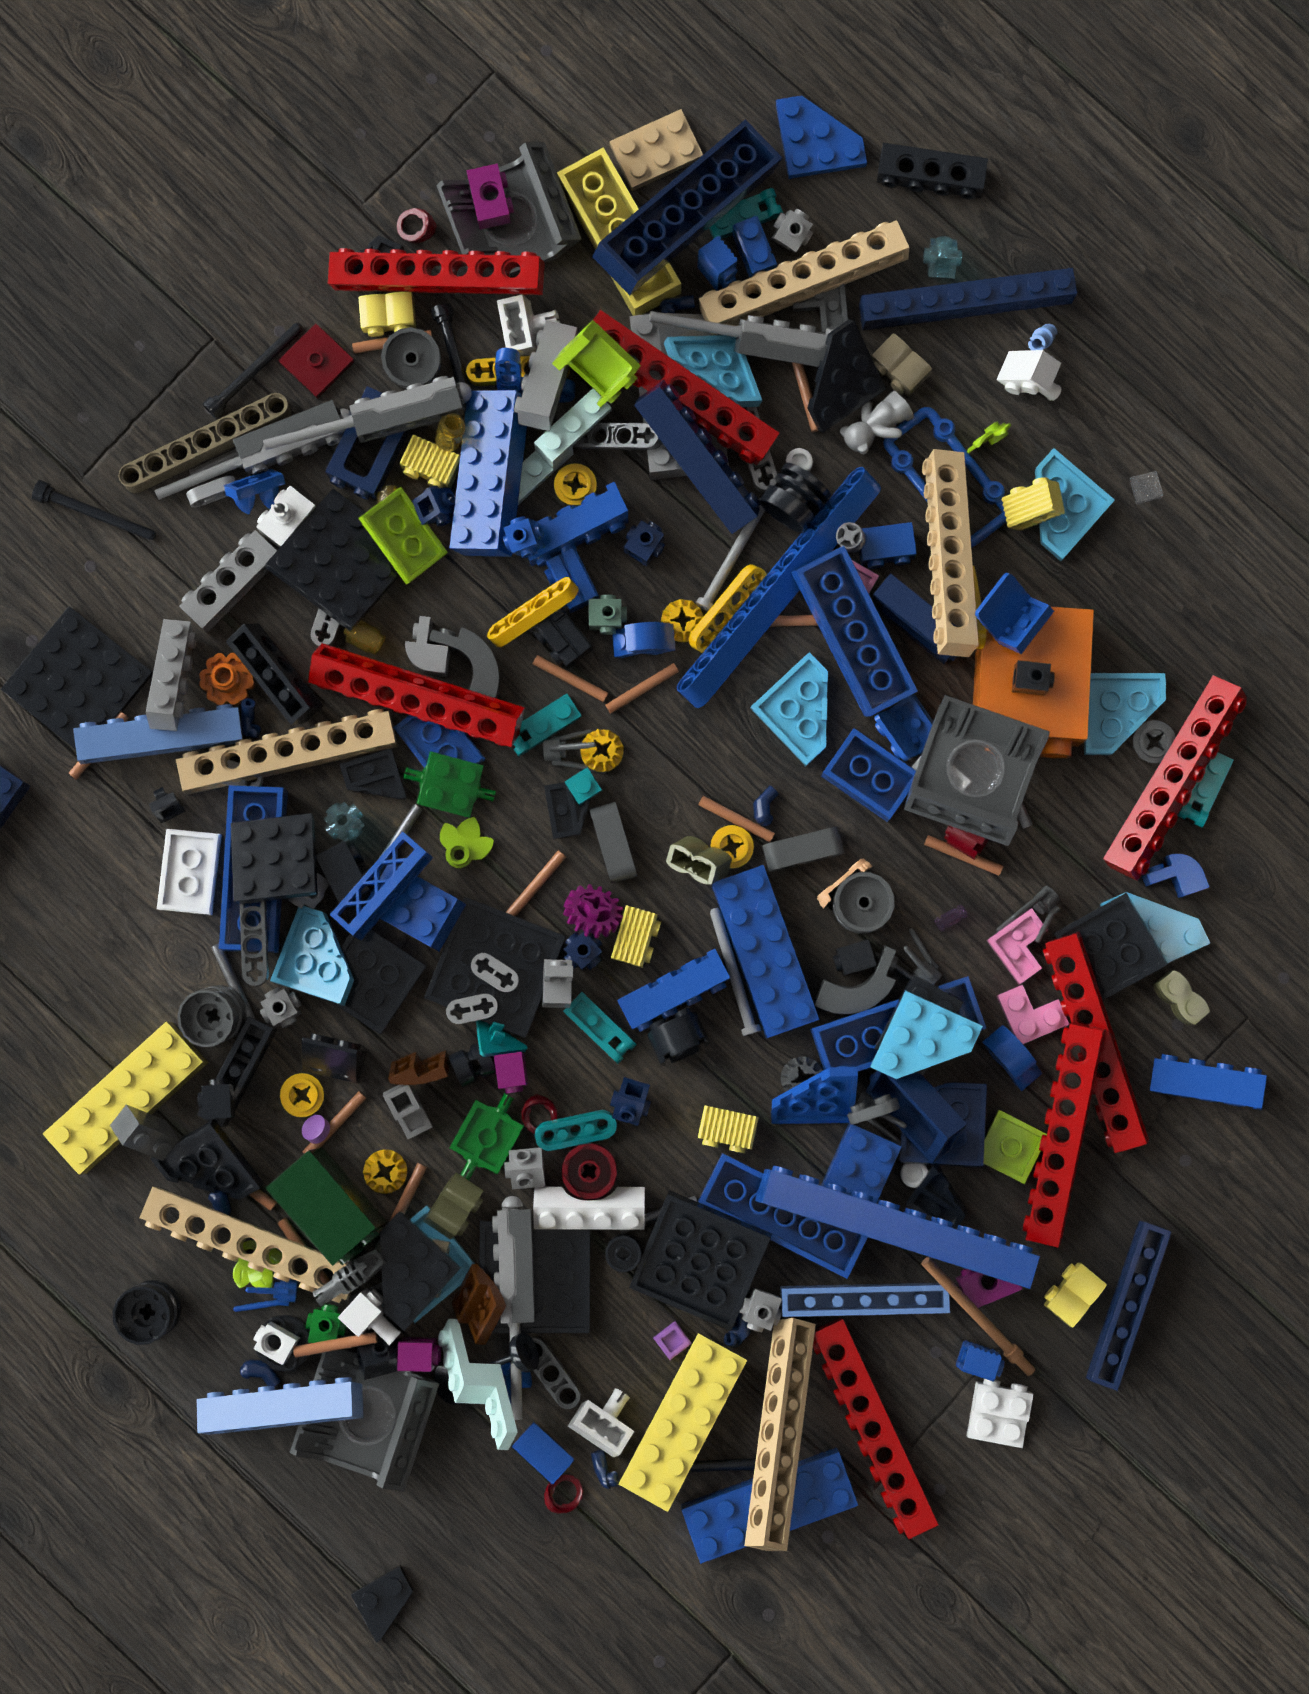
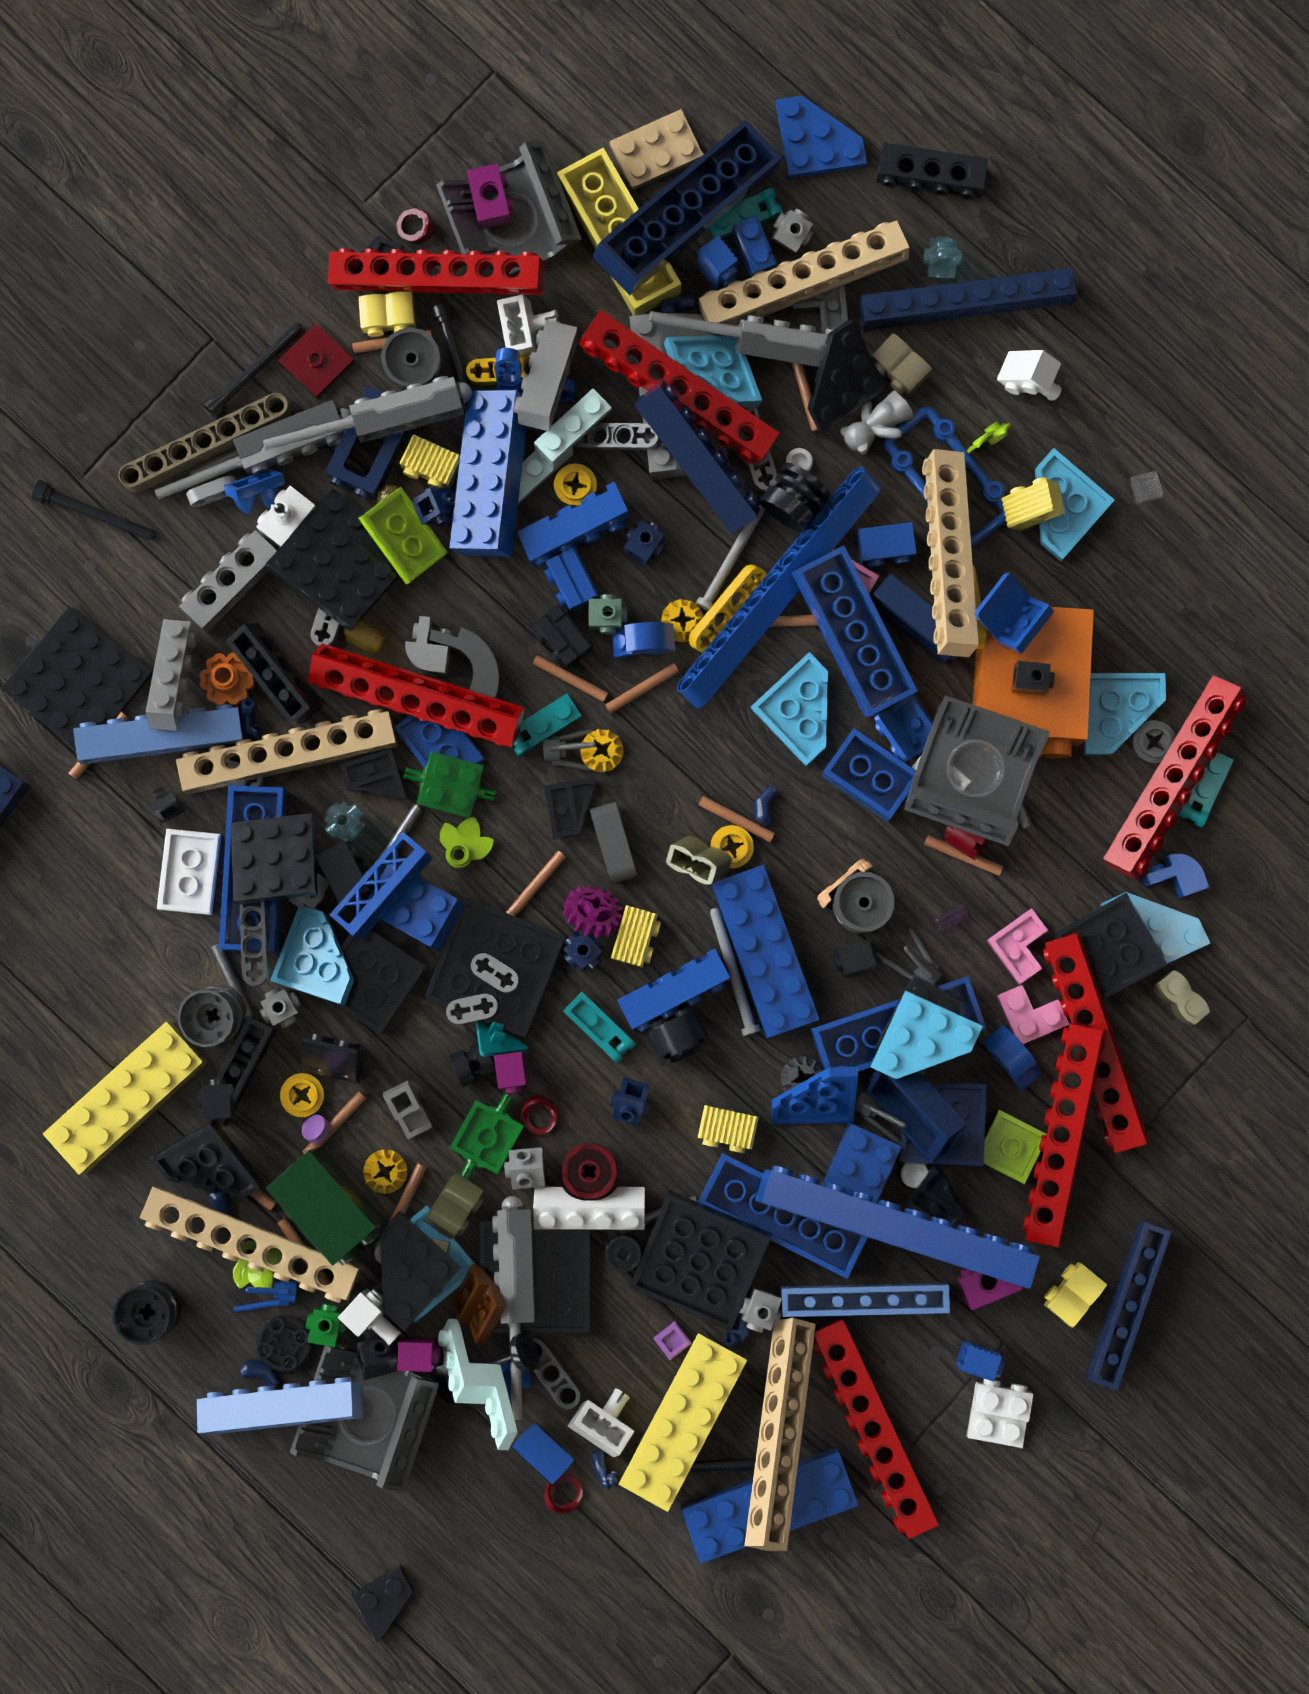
(144, 1132): dark grey brick -> none
(288, 1341): white brick -> none
(335, 1344): nougat bar -> none
(351, 1276): dark grey hinge -> none
(413, 1071): reddish brown slope -> none
(450, 432): clear yellow brick -> none
(529, 543): blue brick -> none
(532, 612): yellow beam -> none
(557, 983): light grey brick -> none
(583, 786): teal plate -> none
(588, 1131): teal plate -> none
(599, 362): lime panel -> none
(803, 849): dark grey beam -> none
(847, 532): flat silver wheel -> none
(863, 996): dark grey arch -> none
(882, 1106): dark grey plate -> none
(1011, 1351): medium nougat bar -> none
(1043, 337): light blue pin -> none
(1044, 901): dark grey plant -> none
(1208, 1083): blue wedge -> none

